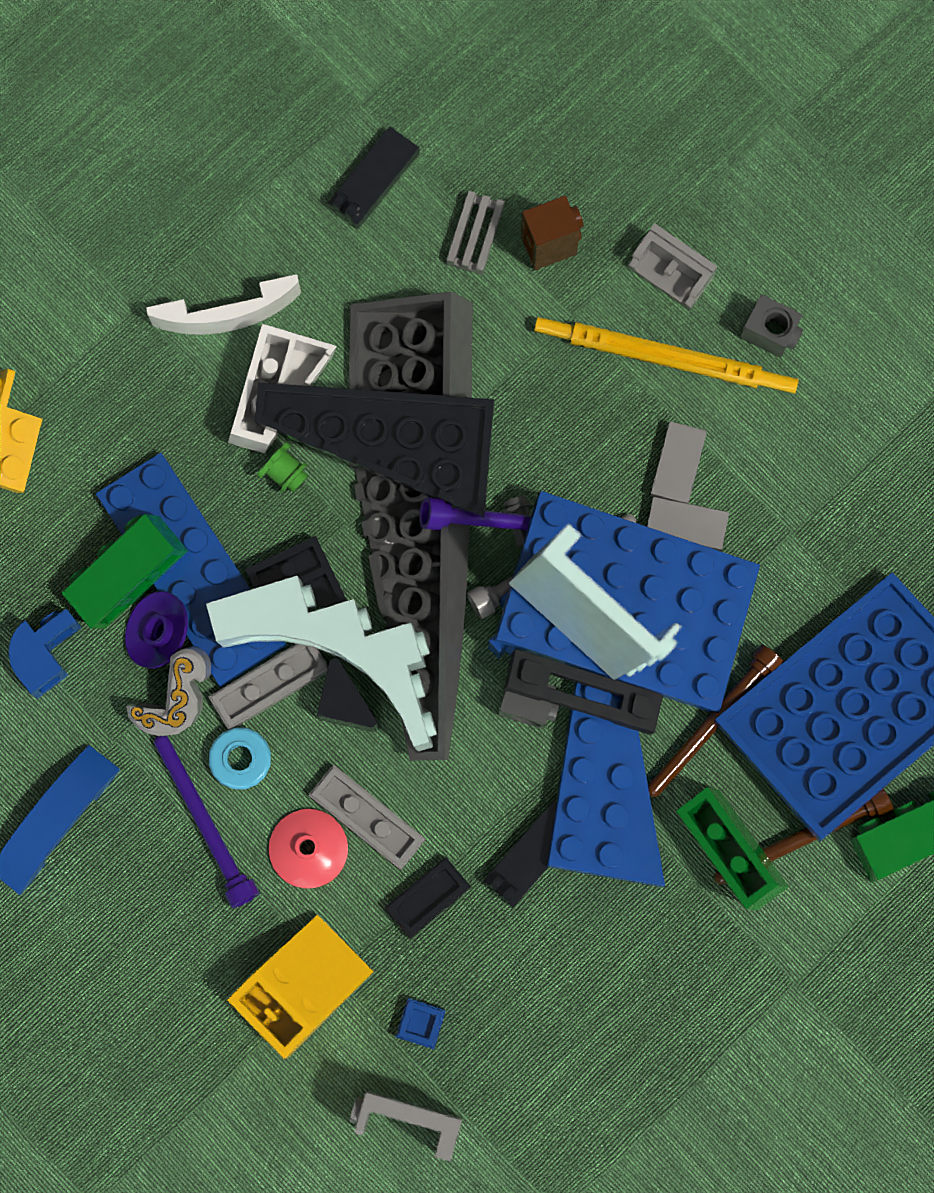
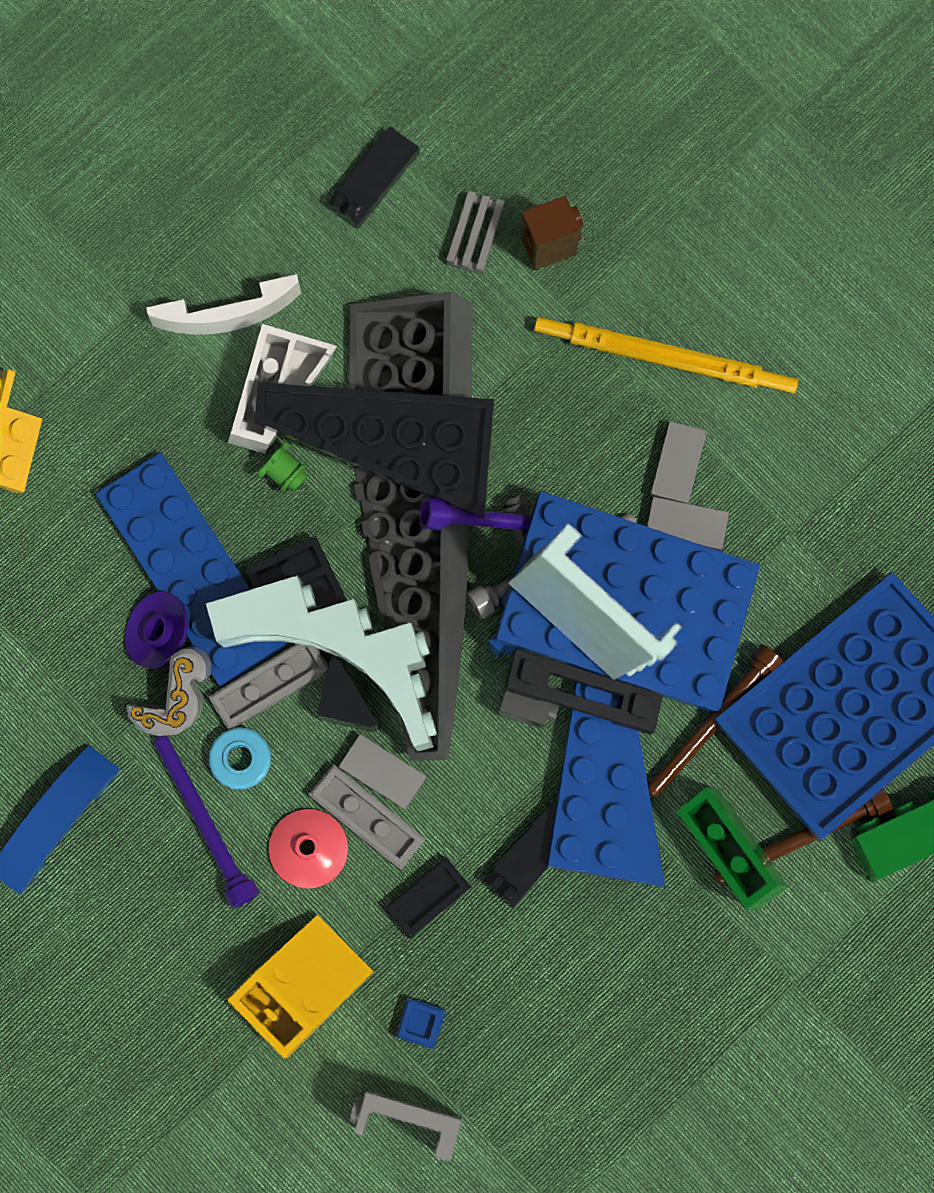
(32, 654): blue brick -> none
(124, 570): green brick -> none
(382, 772): none -> light grey tile
(672, 267): light grey hinge -> none
(767, 311): dark grey brick -> none

